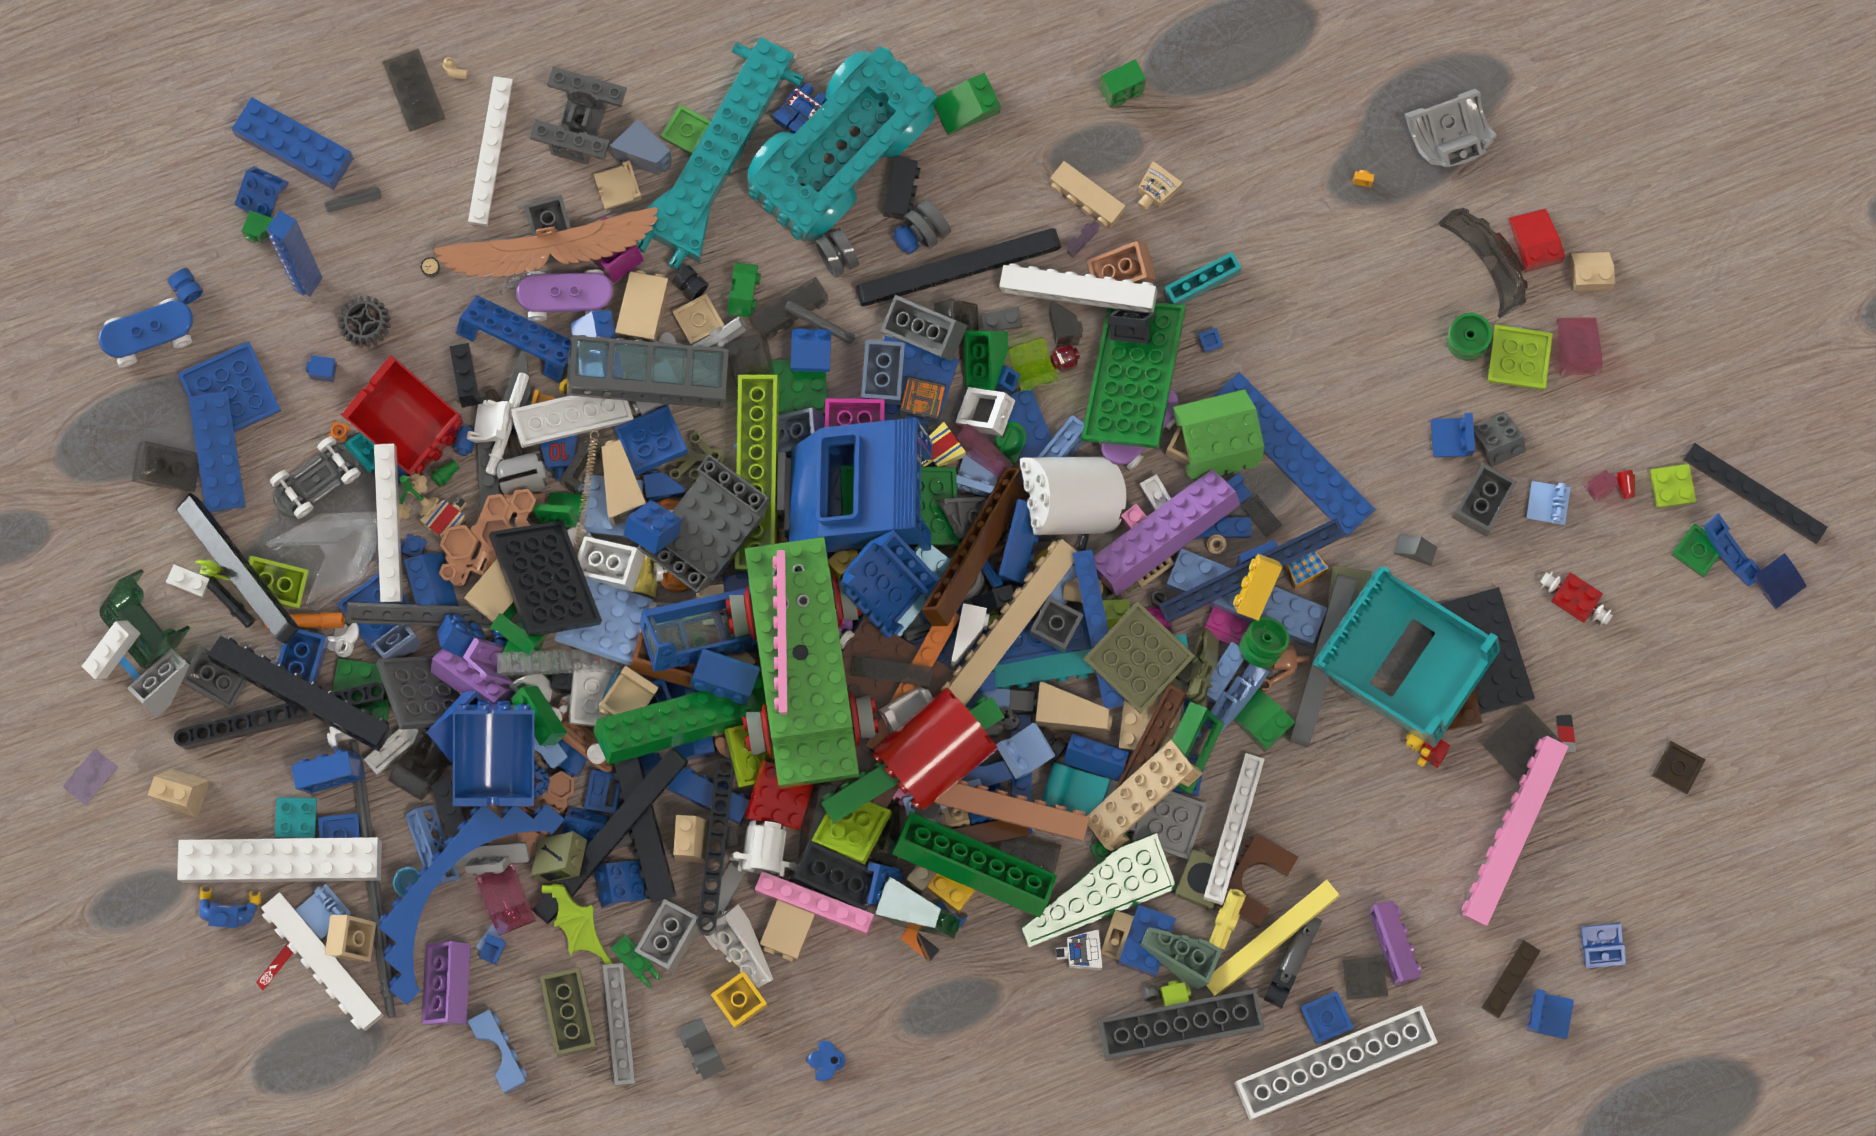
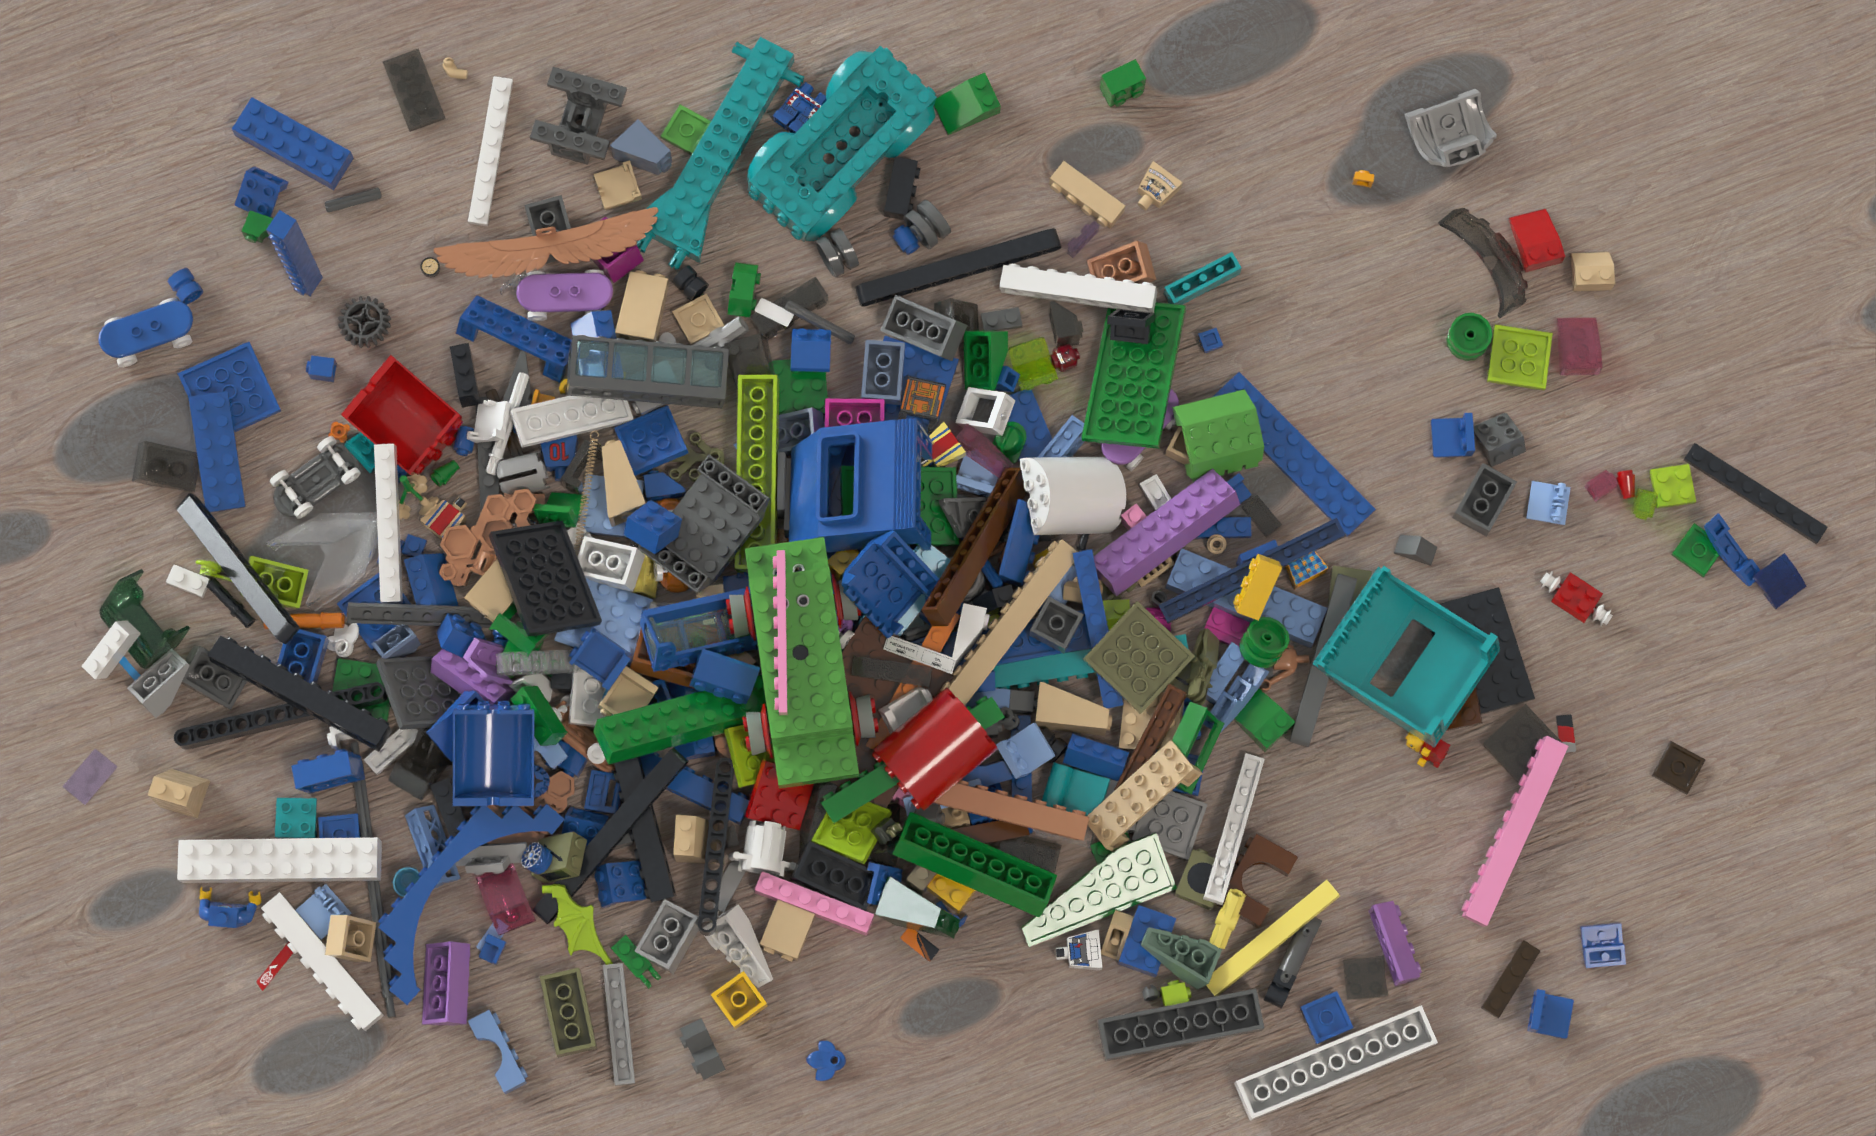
(538, 859): none -> blue wheel
(600, 657): none -> blue panel
(774, 312): none -> white sticker
(886, 830): none -> pearl dark grey piece
(920, 654): none -> white sticker
(1644, 503): none -> clear neon green brick

